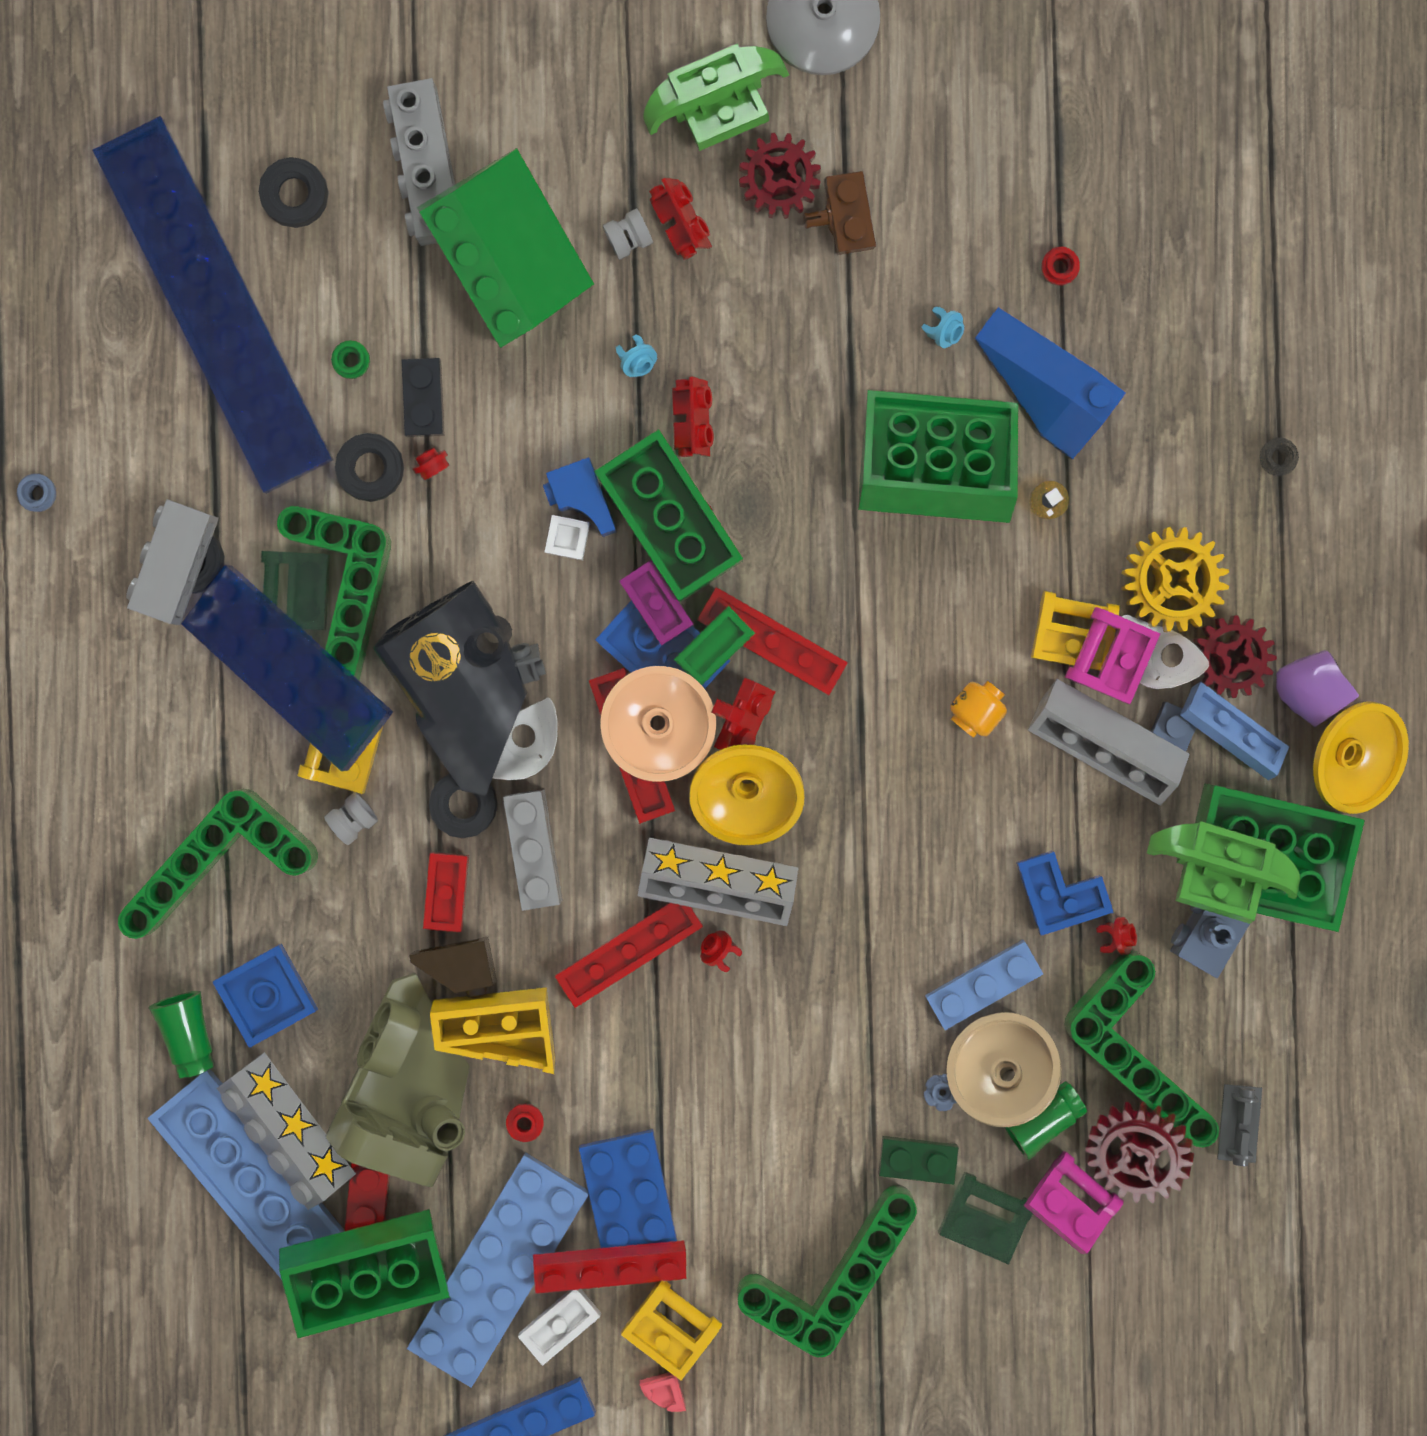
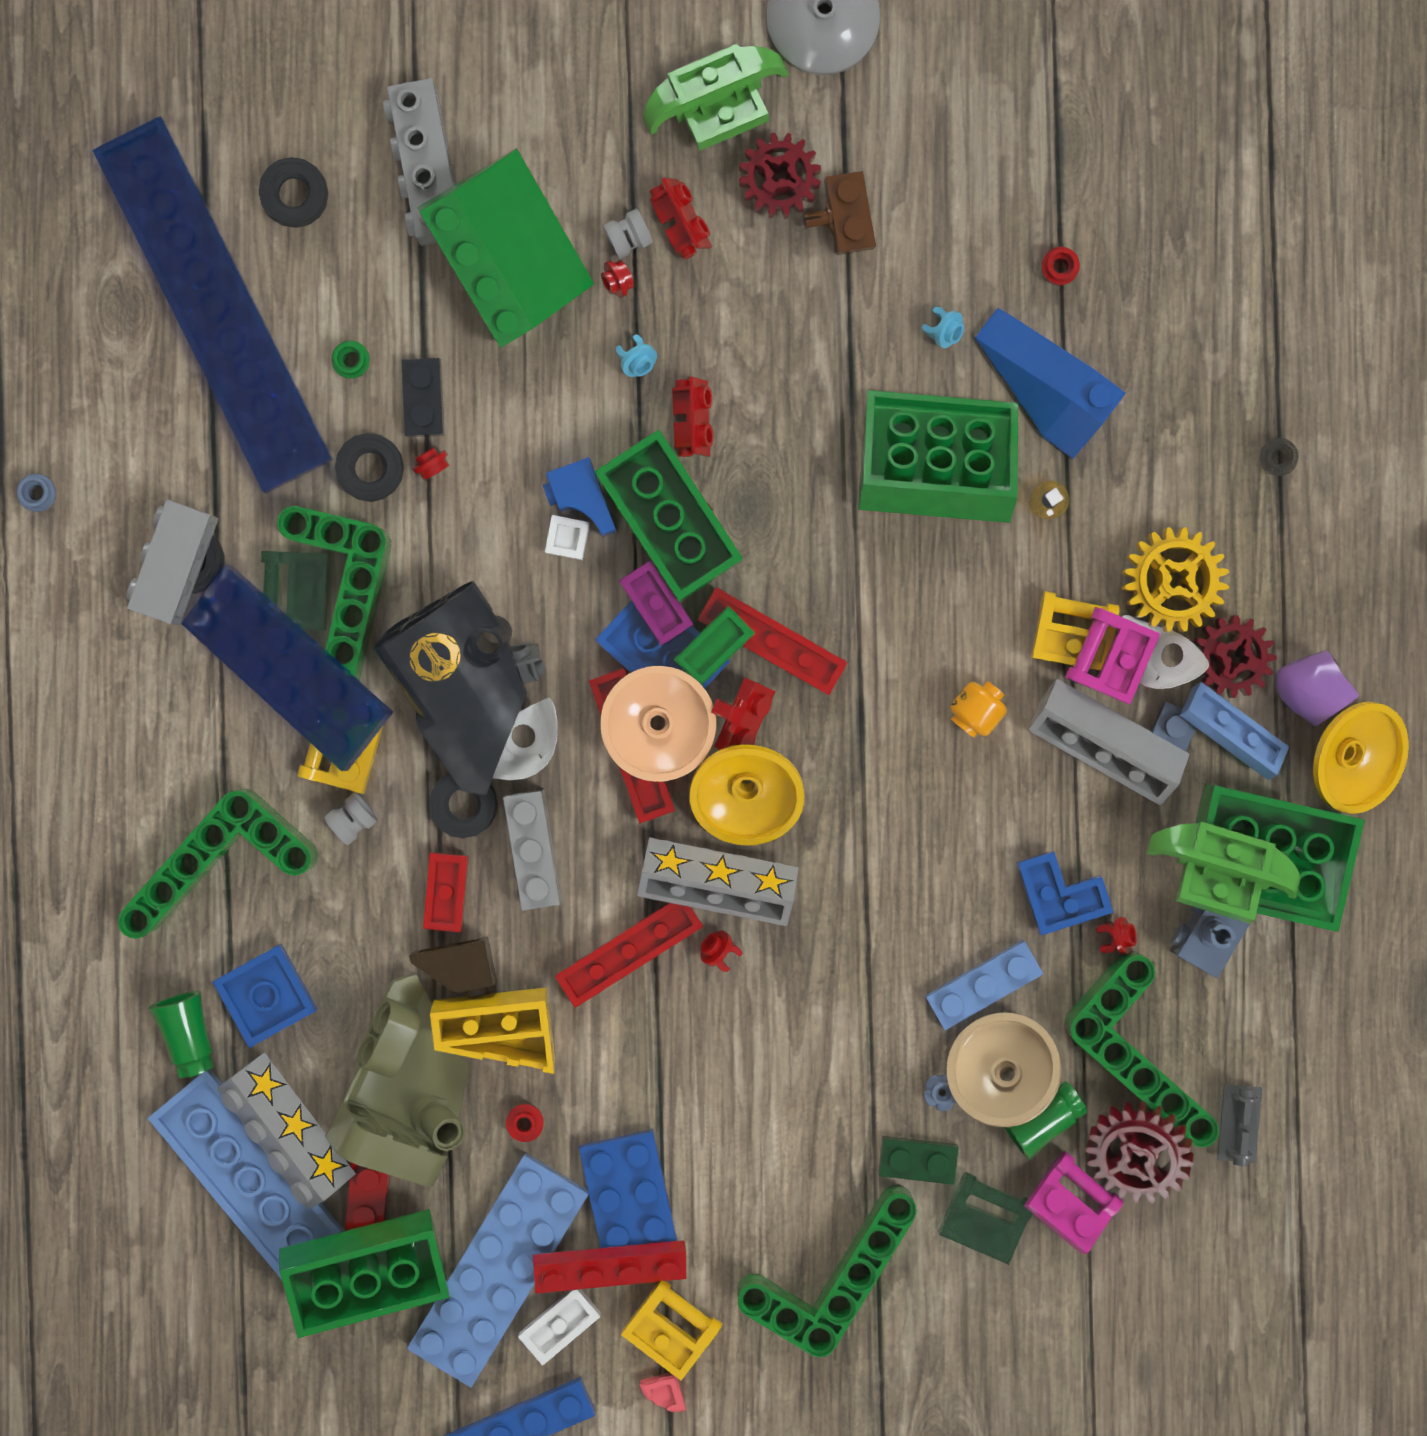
(617, 278): none -> red plate

